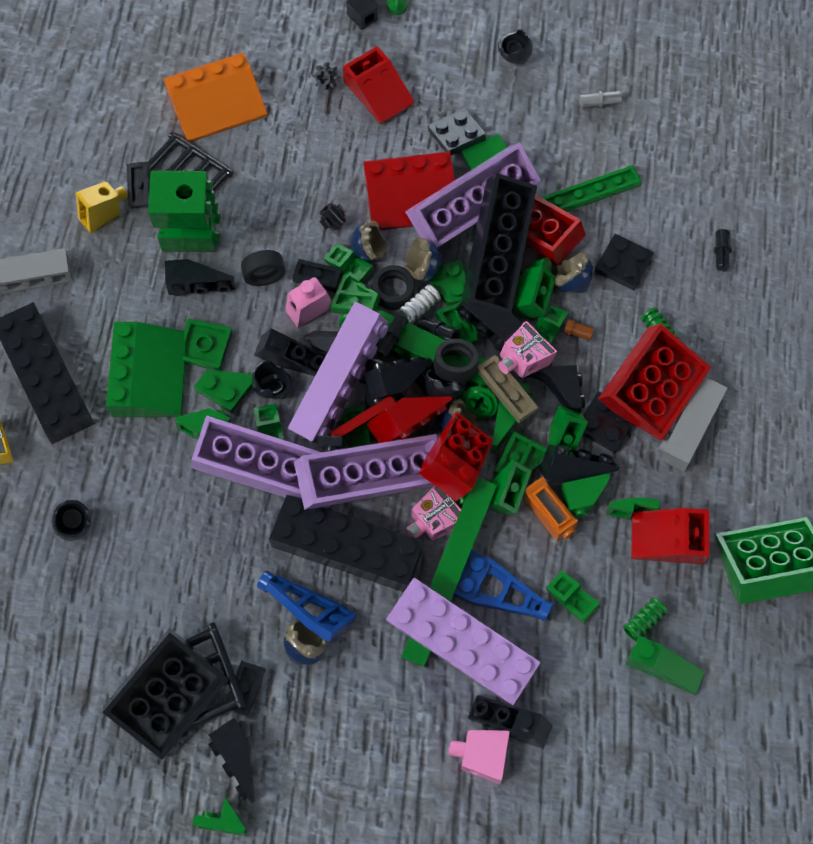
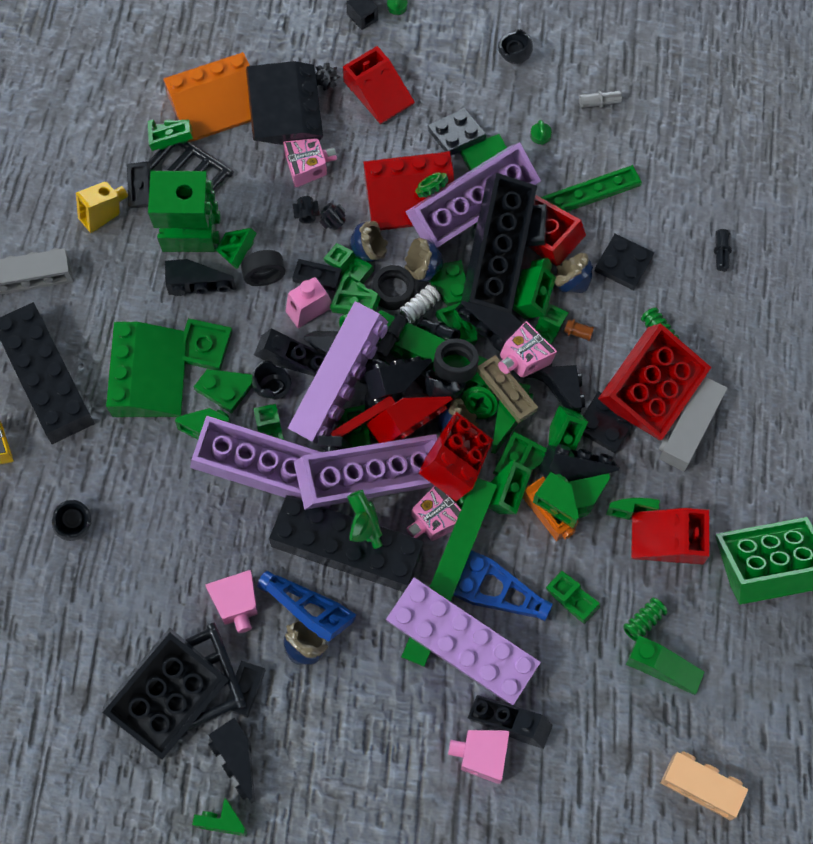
(169, 133): none -> green wing
(235, 245): none -> green wing
(235, 599): none -> bright pink torso
(284, 102): none -> black slope
(306, 209): none -> black gear
(307, 160): none -> bright pink torso
(365, 523): none -> green plant
(431, 184): none -> green gear
(538, 226): none -> black tile
(540, 133): none -> green tile
(557, 499): none -> green slope
(704, 785): none -> light nougat brick

